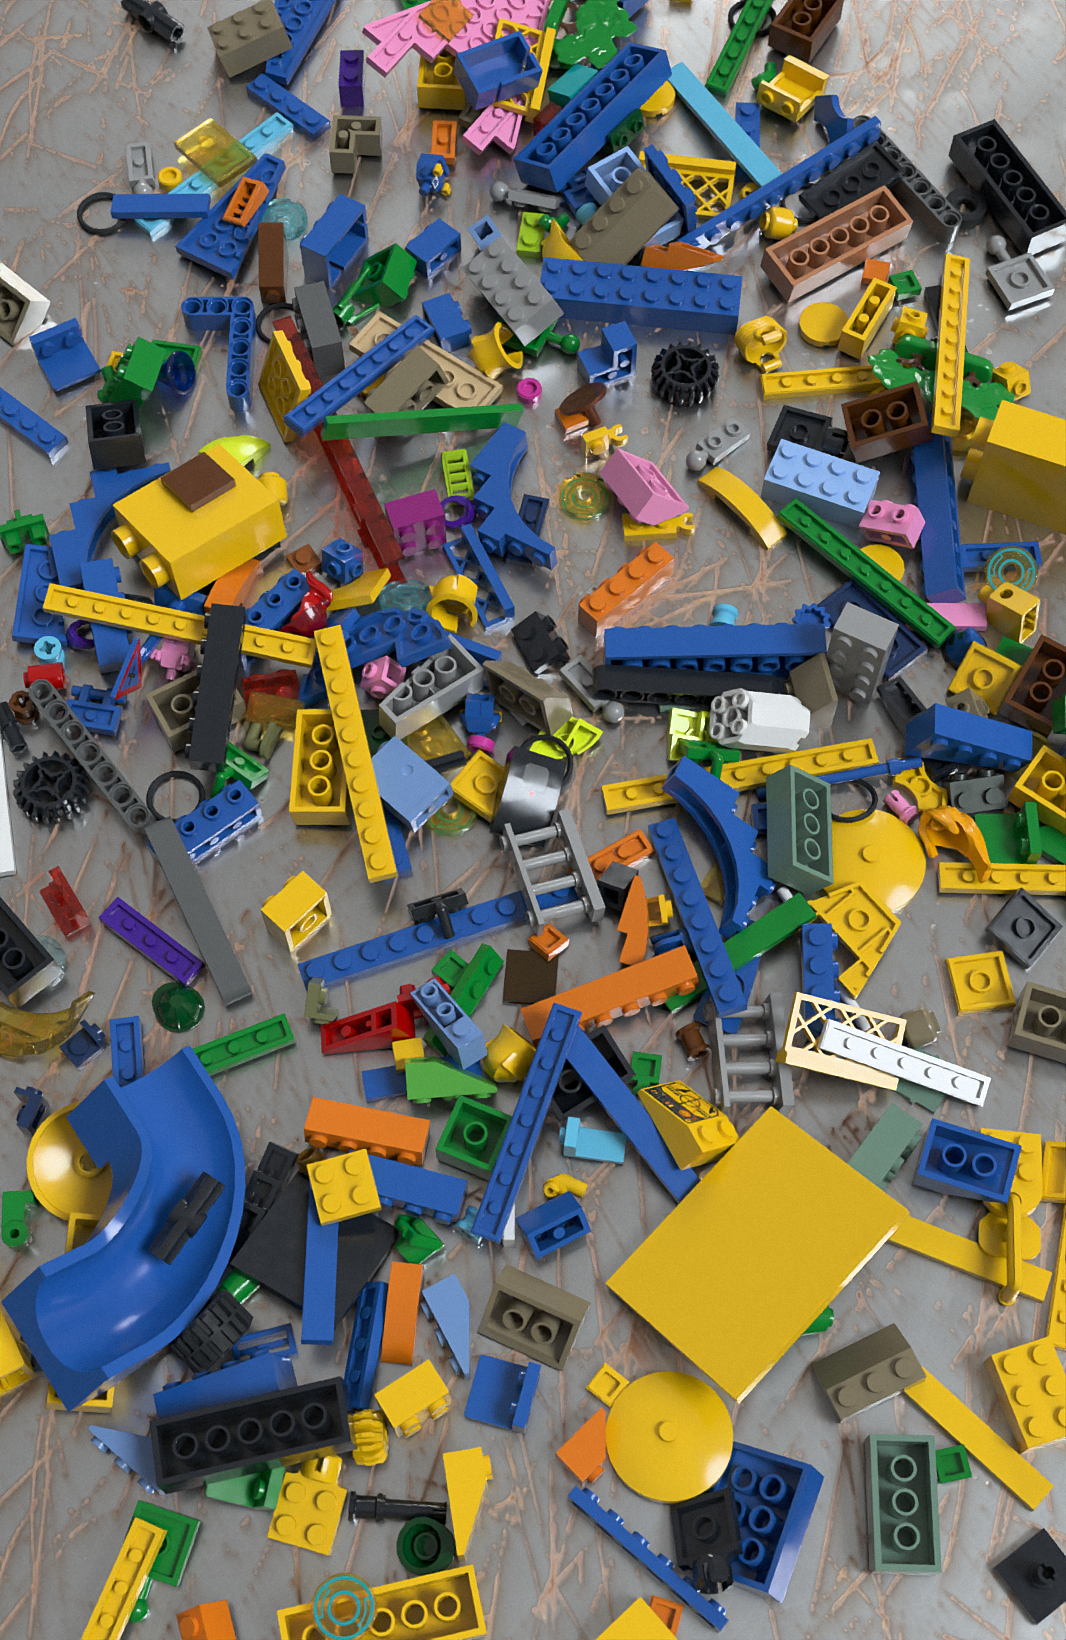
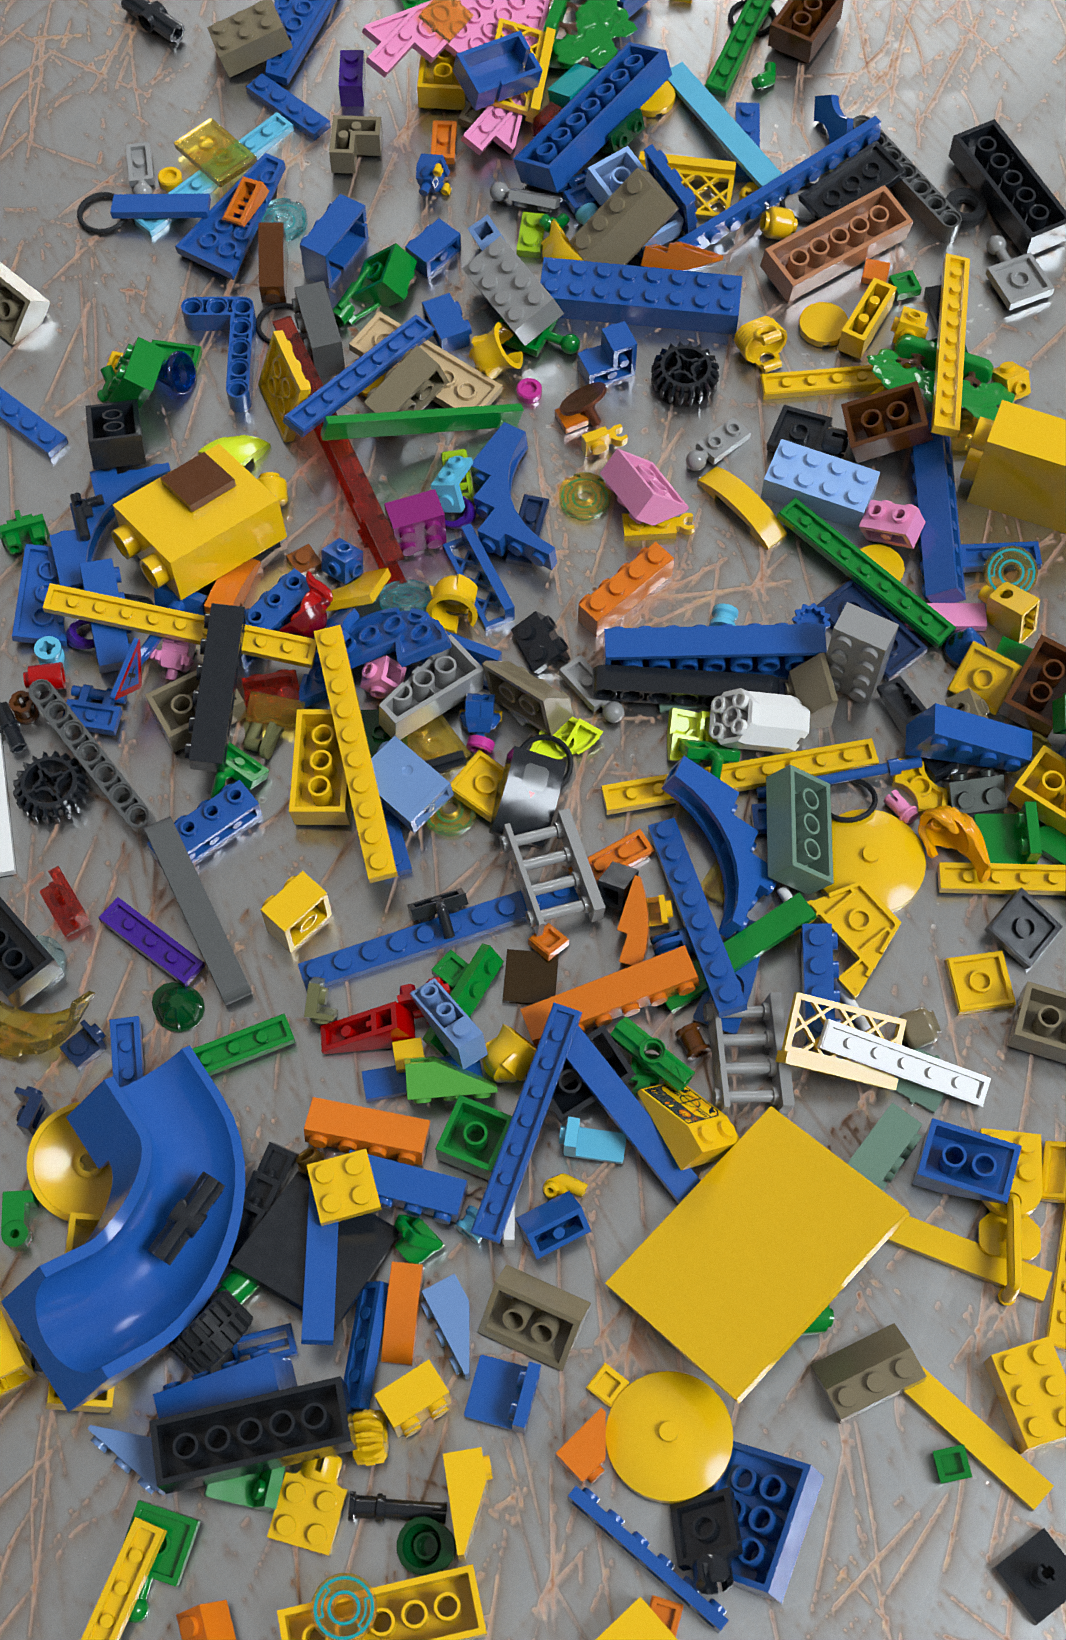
(64, 355): blue bracket -> none
(84, 511): none -> black hose
(167, 775): black tyre -> none
(448, 483): none -> medium azure bracket
(666, 1067): none -> green piece
(792, 89): yellow panel -> none
(902, 1505): sand green brick -> none

